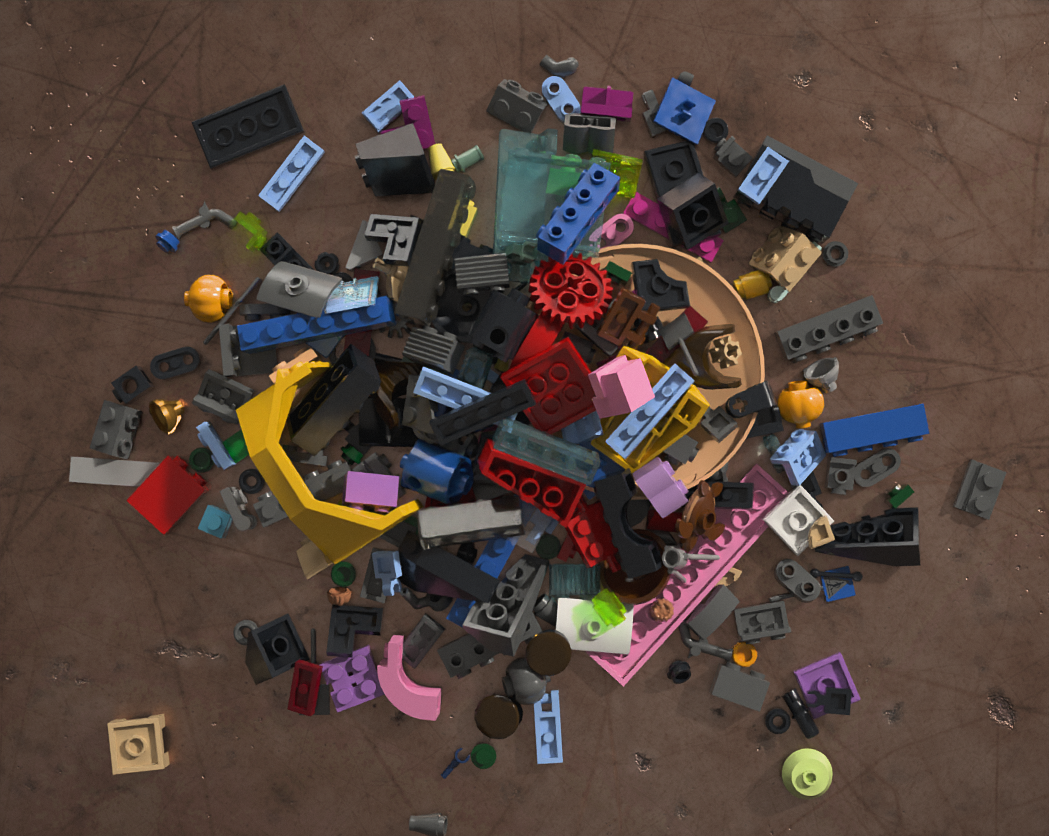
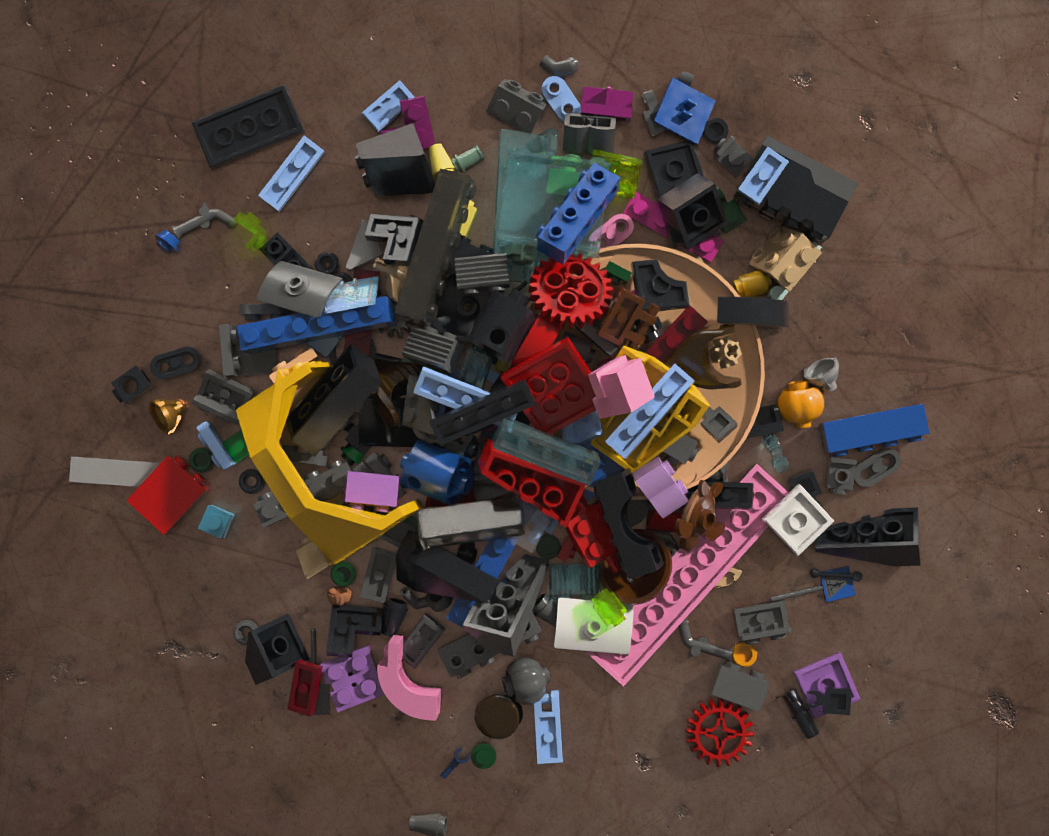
(116, 429): dark grey bracket -> none
(137, 744): tan panel -> none
(209, 298): light orange plant -> none
(235, 503): light grey plate -> none
(241, 300): dark grey piece -> none
(388, 568): light blue plate -> none
(393, 615): none -> black cone
(548, 653): dark brown piece -> none
(662, 610): nougat piece -> none
(675, 333): dark grey piece -> none
(676, 559): light grey plant -> none
(679, 672): black plate -> none
(696, 730): none -> red gear
(713, 613): dark grey slope -> none
(753, 311): none -> black arch
(754, 399): black piece -> none
(777, 729): black plate -> none
(795, 582): dark grey plate -> none
(799, 455): light blue bracket -> none
(807, 774): yellowish green cone -> none
(820, 533): tan tile -> none
(829, 328): dark grey brick -> none
(843, 253): dark grey plate -> none
(898, 495): dark green plate -> none
(979, 489): dark grey plate -> none

